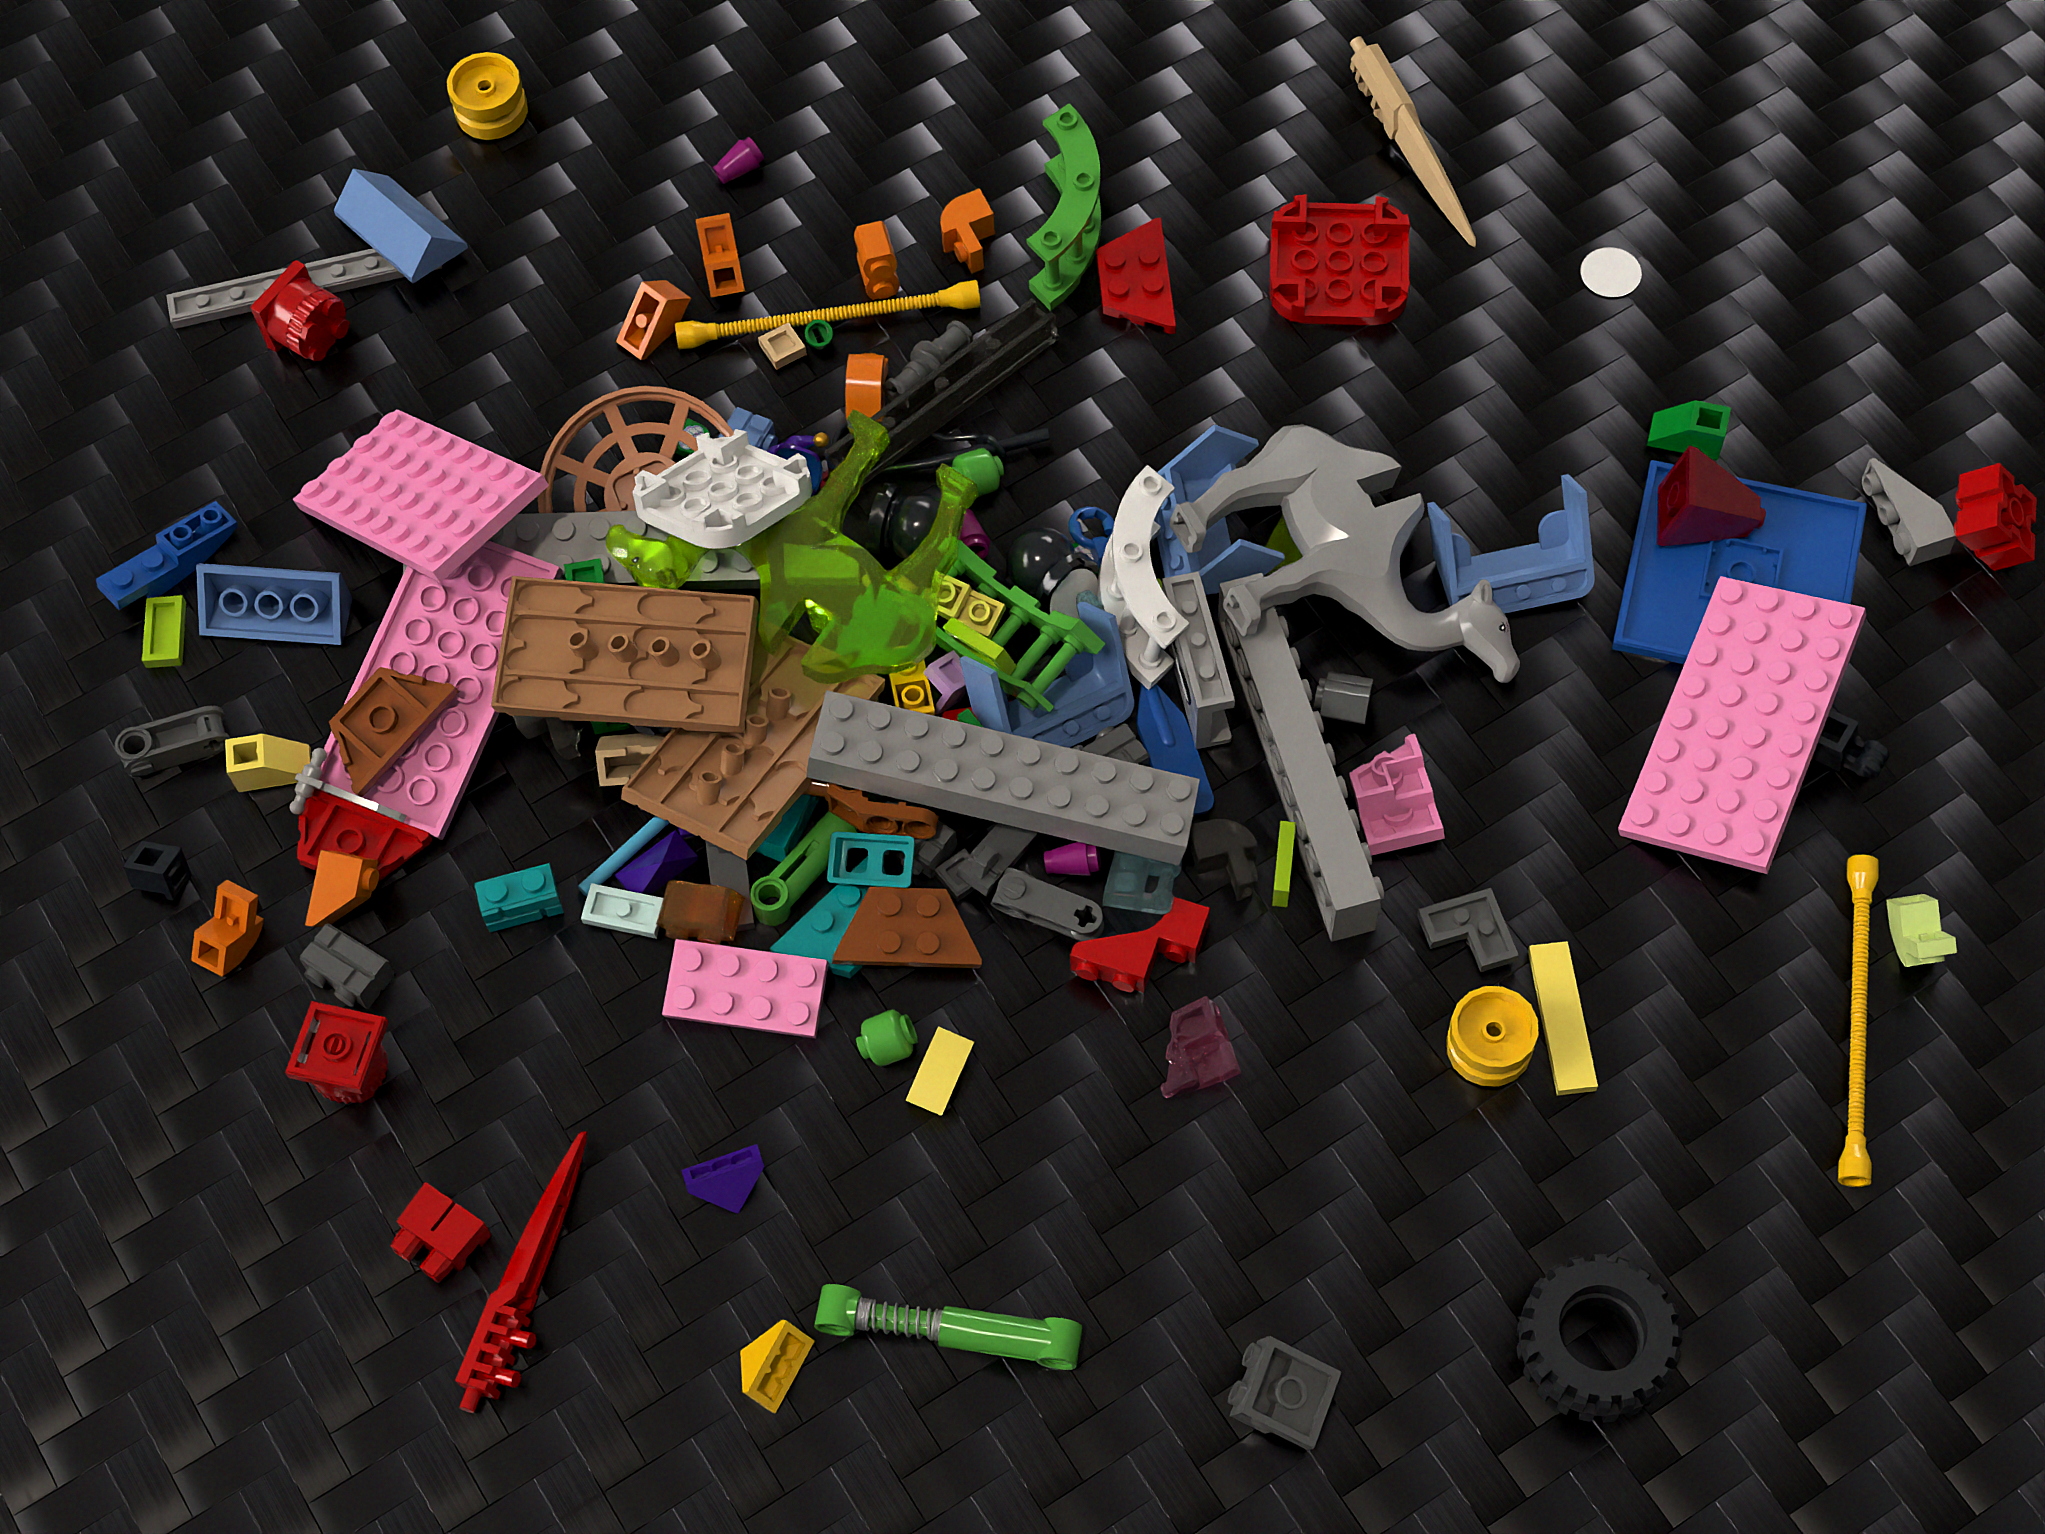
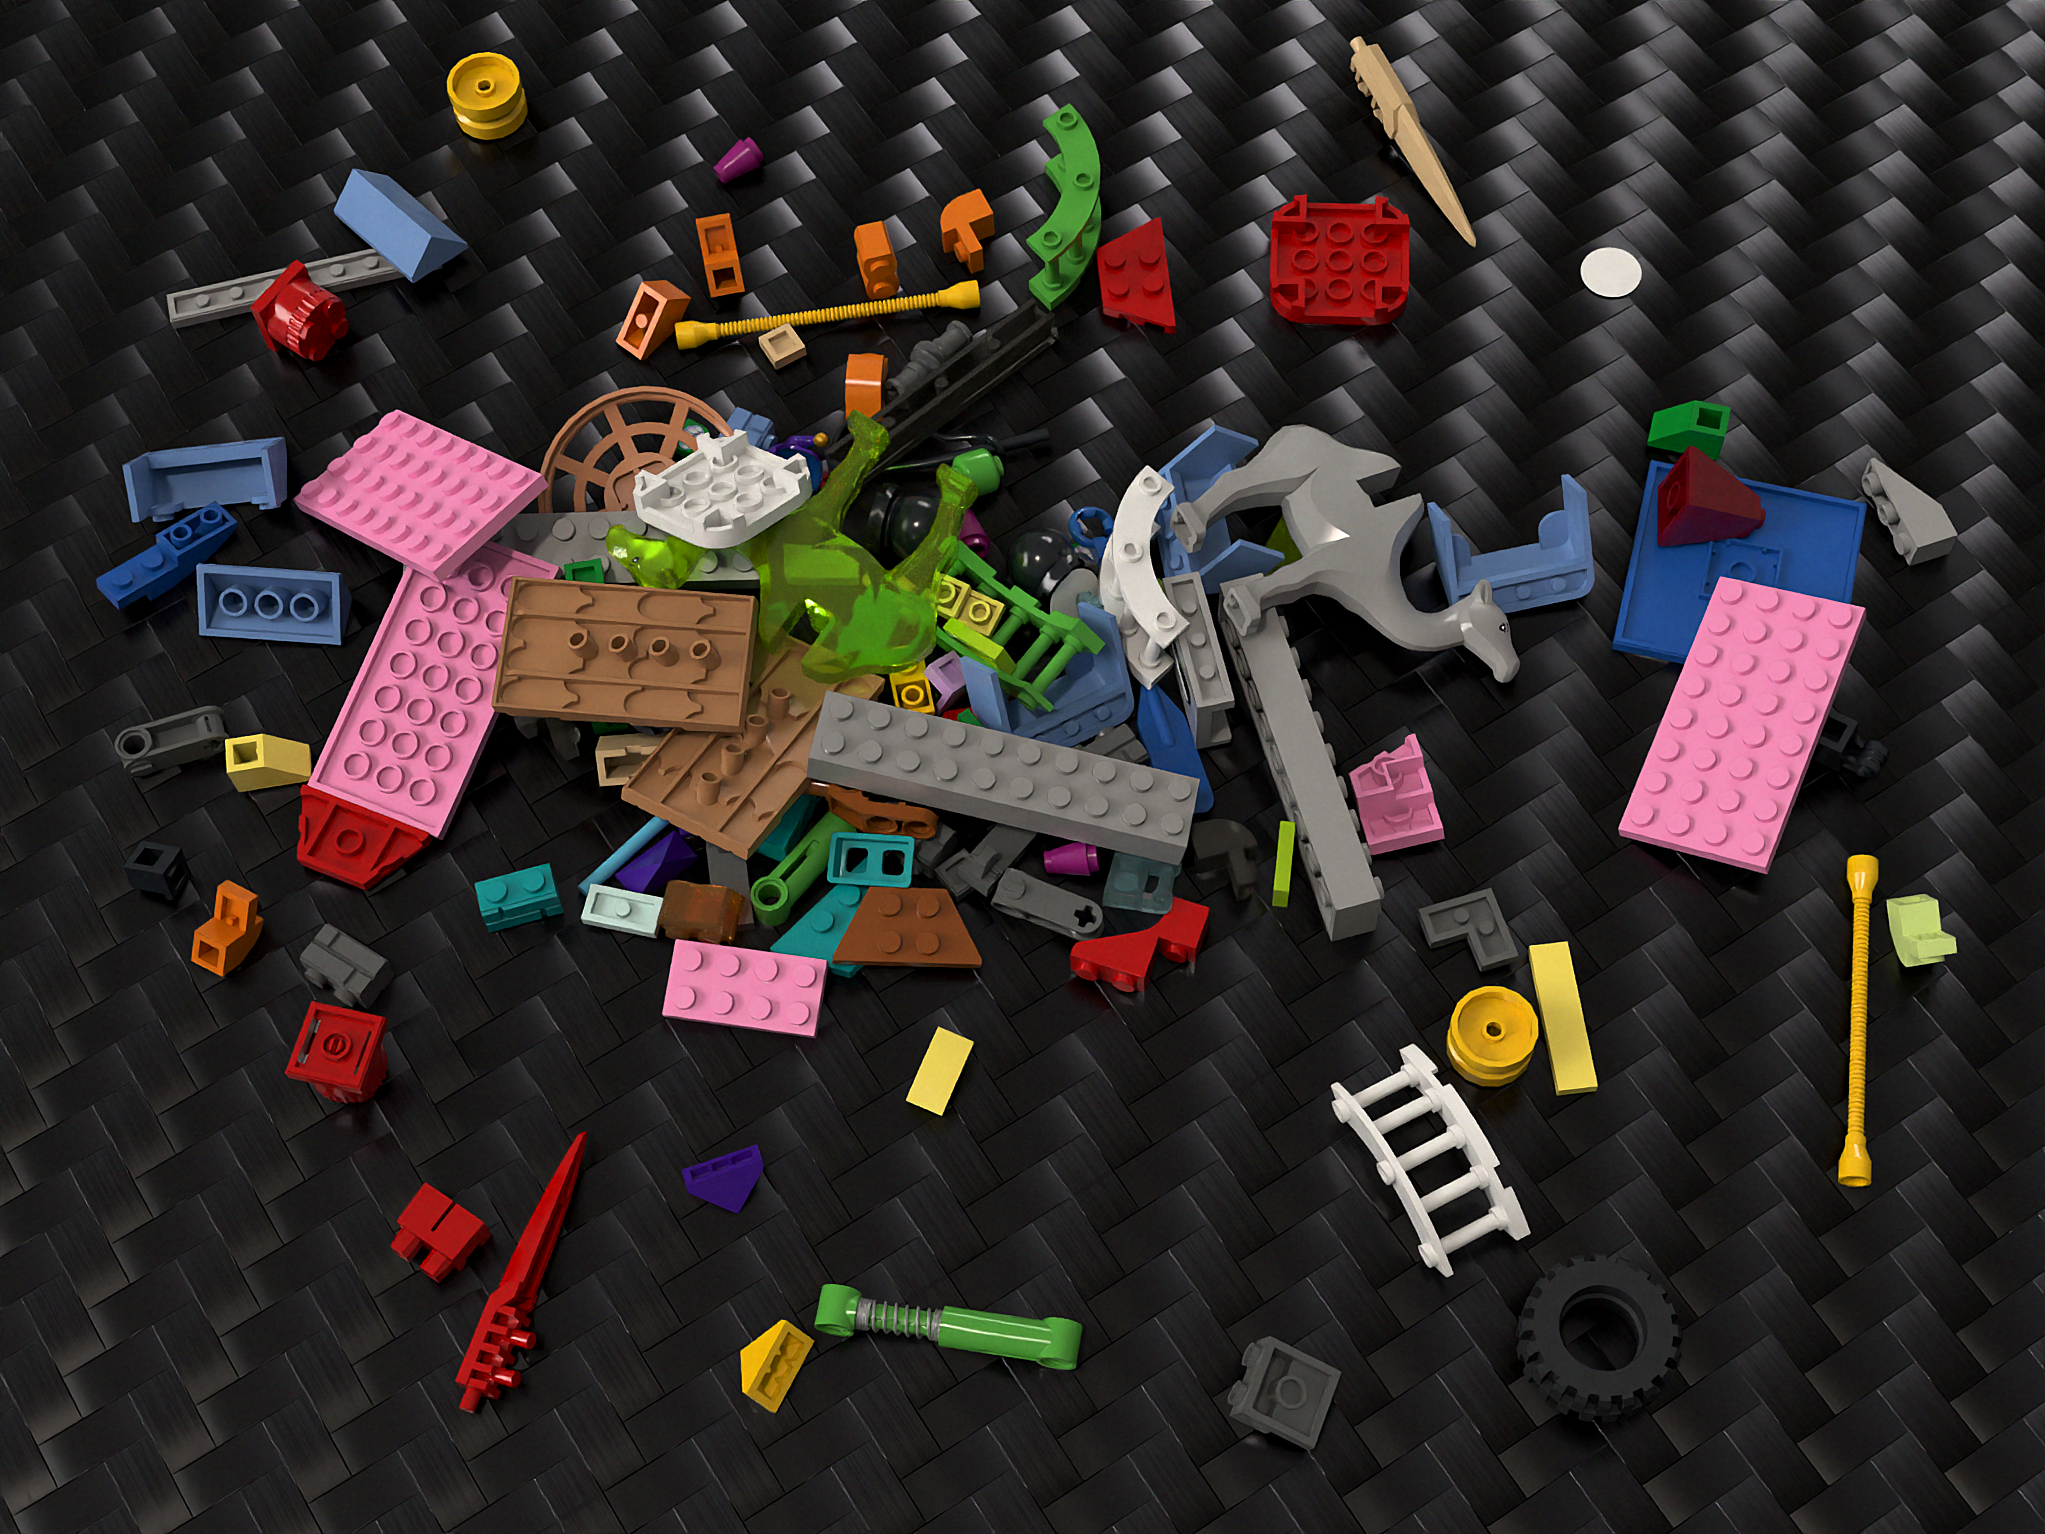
(164, 631): lime tile -> none
(199, 475): none -> medium blue windscreen
(309, 781): light grey piece -> none
(340, 886): orange slope -> none
(385, 721): dark orange wing -> none
(825, 333): green hinge -> none
(887, 1038): bright green head -> none
(1198, 1049): clear pink slope -> none
(1343, 697): dark grey brick -> none
(1461, 1132): none -> white fence
(1995, 517): red brick -> none

